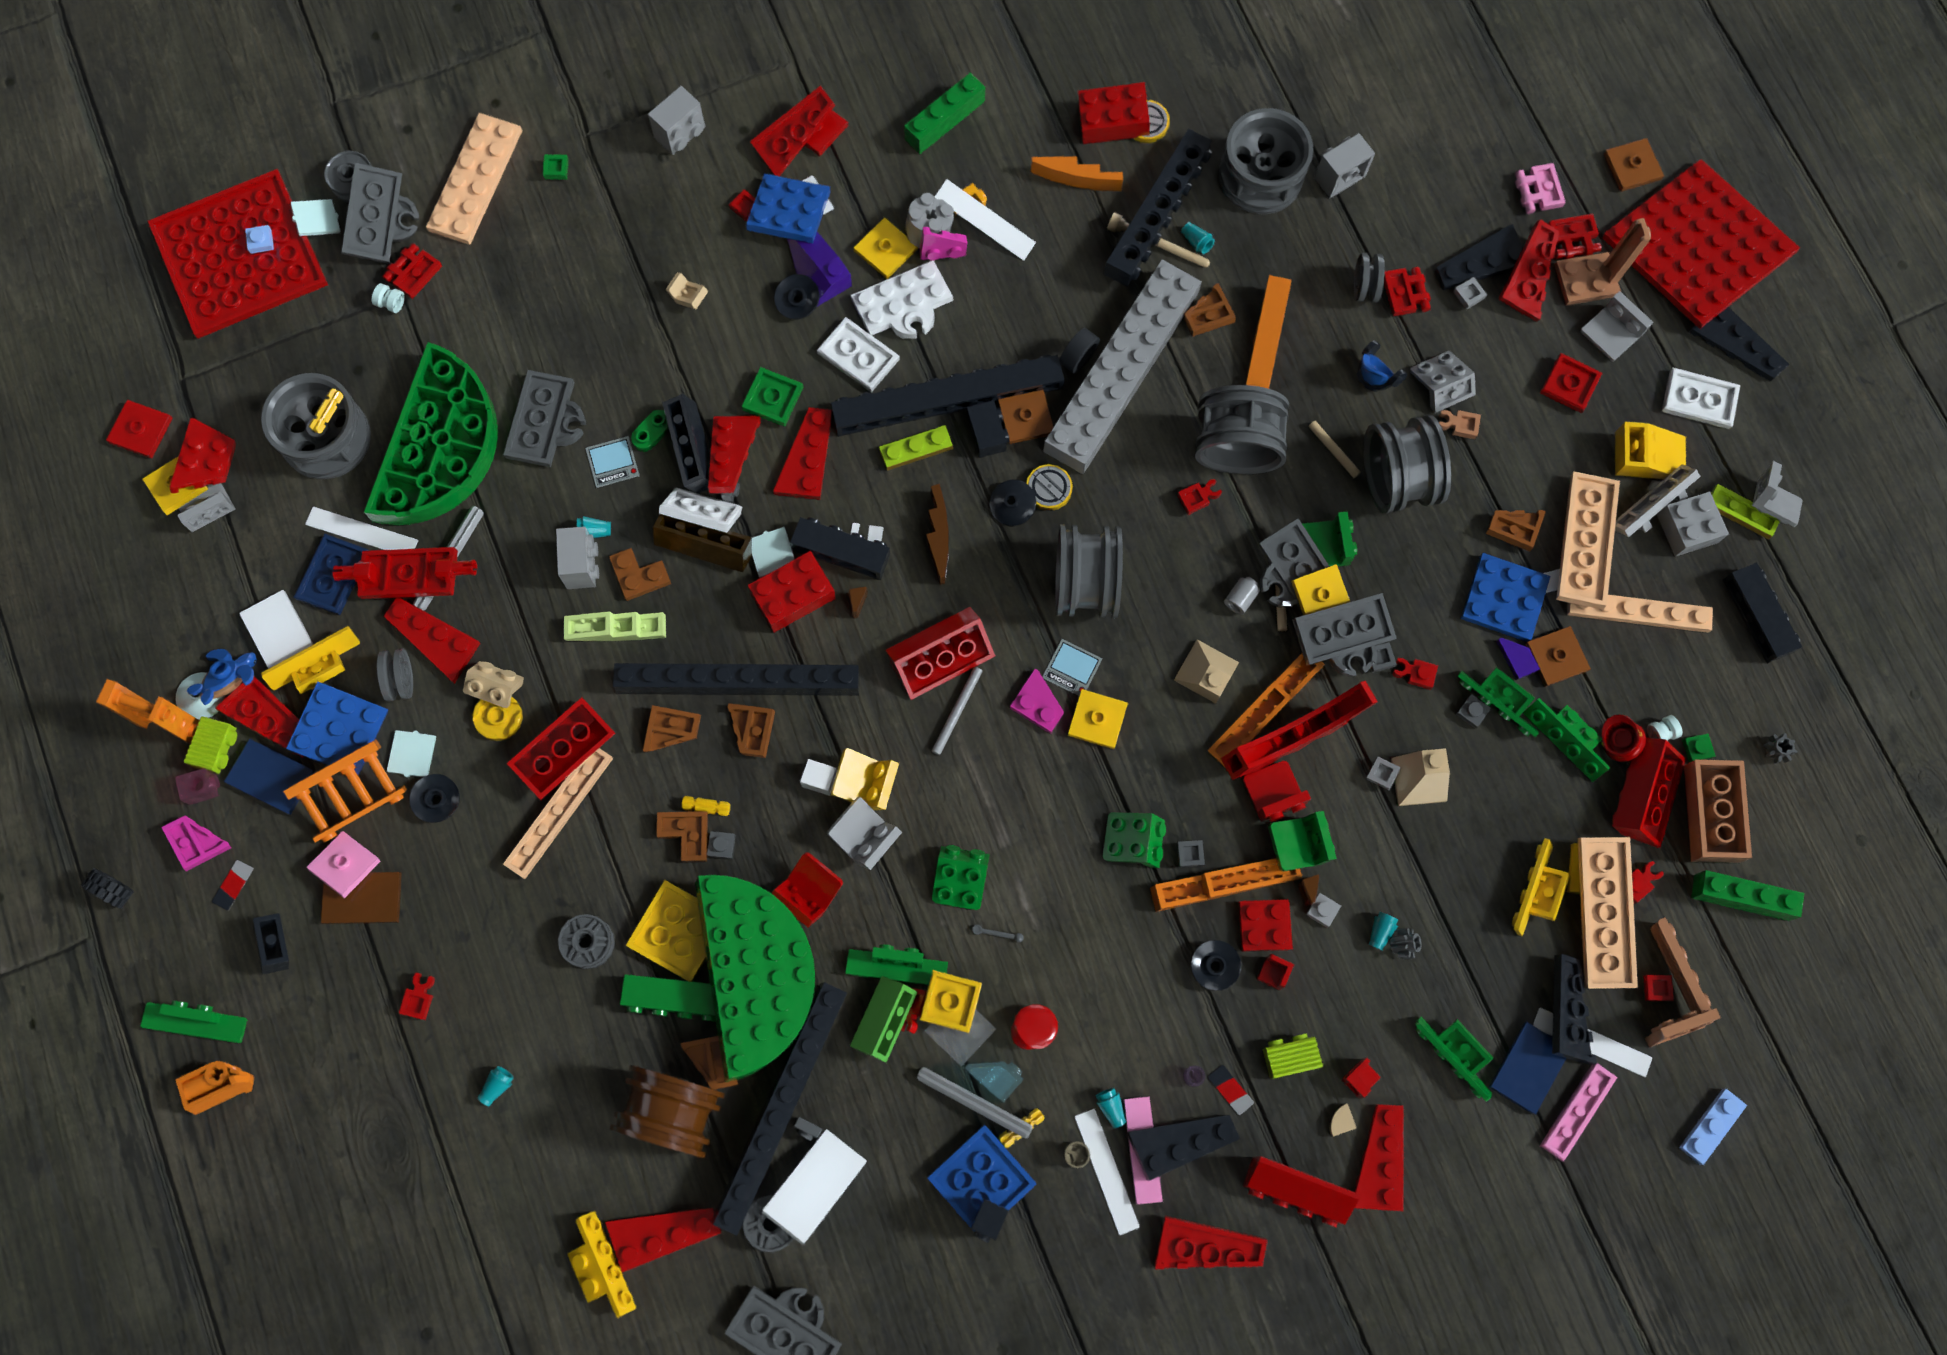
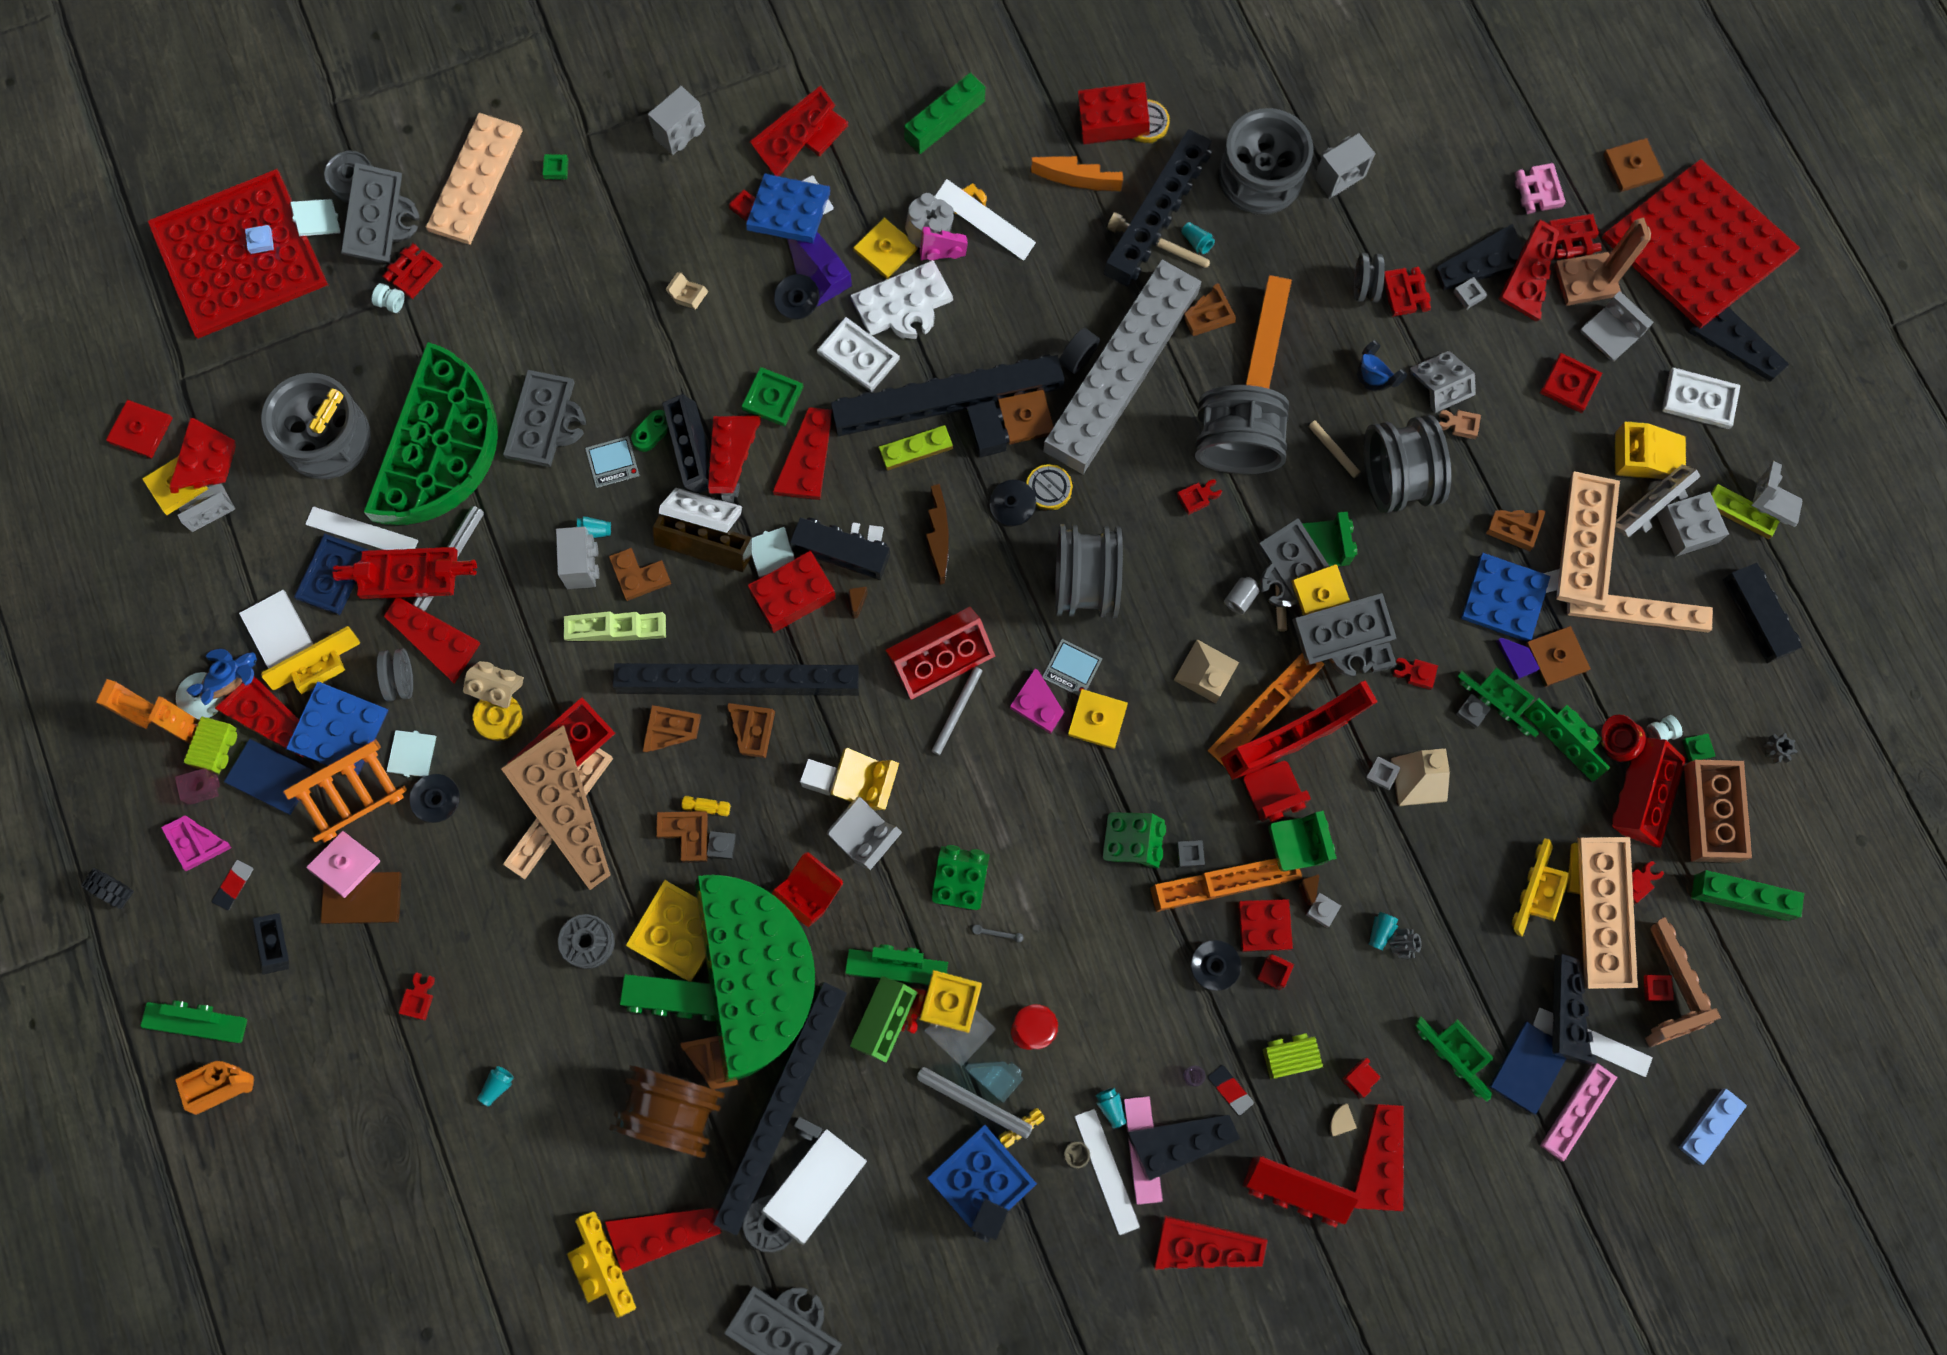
(554, 792): none -> medium nougat wing

